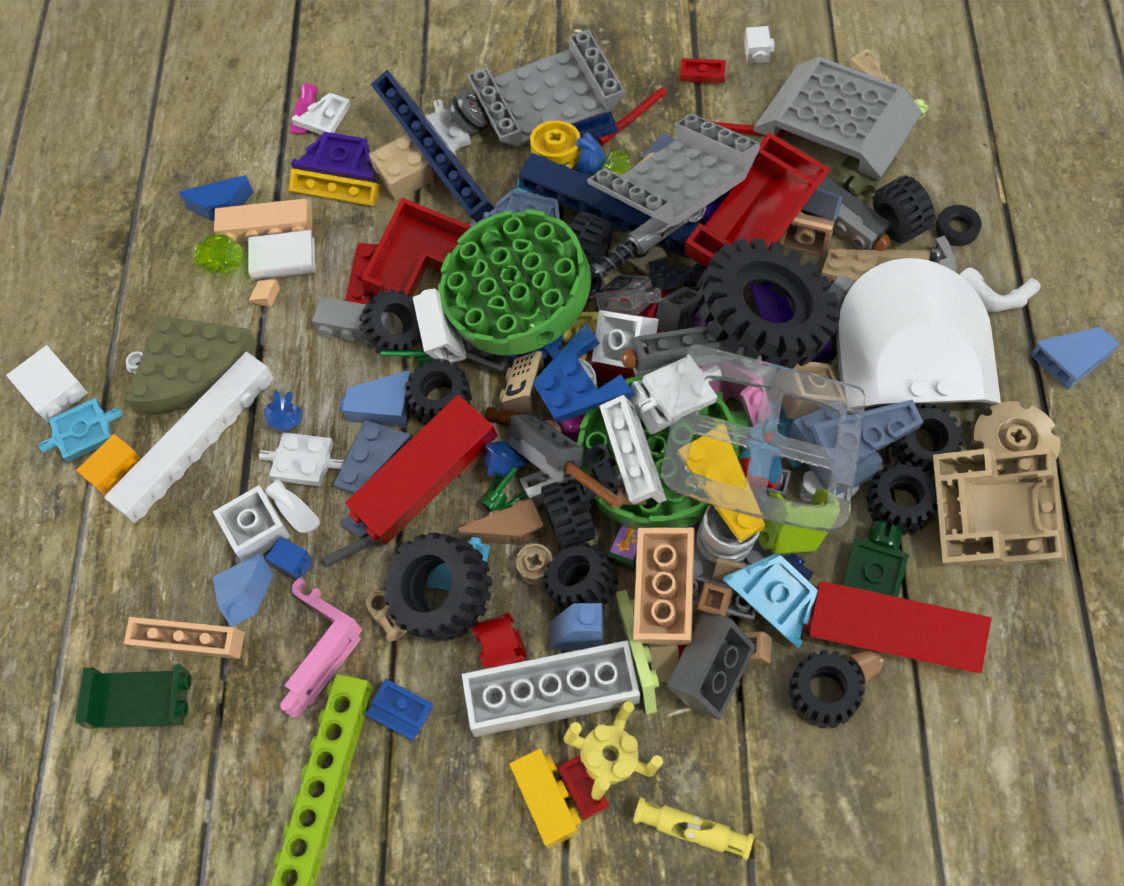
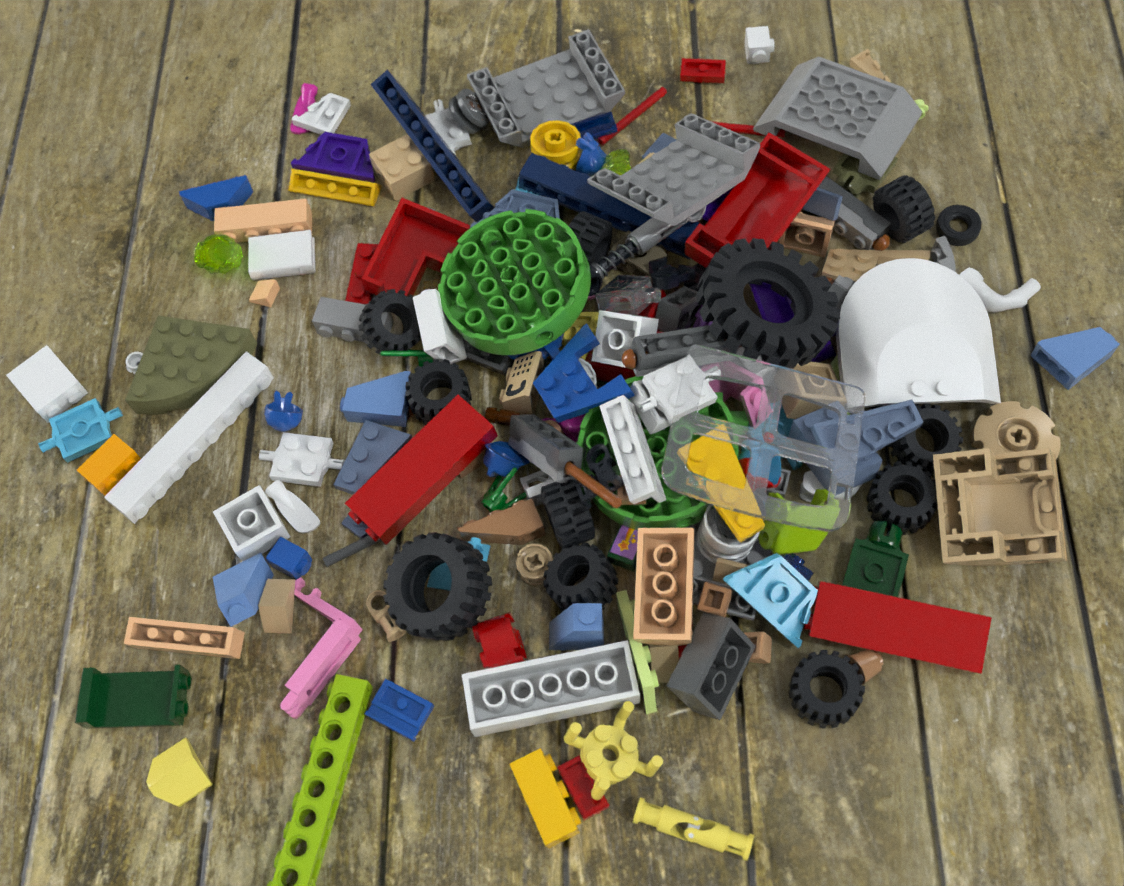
(177, 774): none -> light yellow slope
(277, 606): none -> tan slope

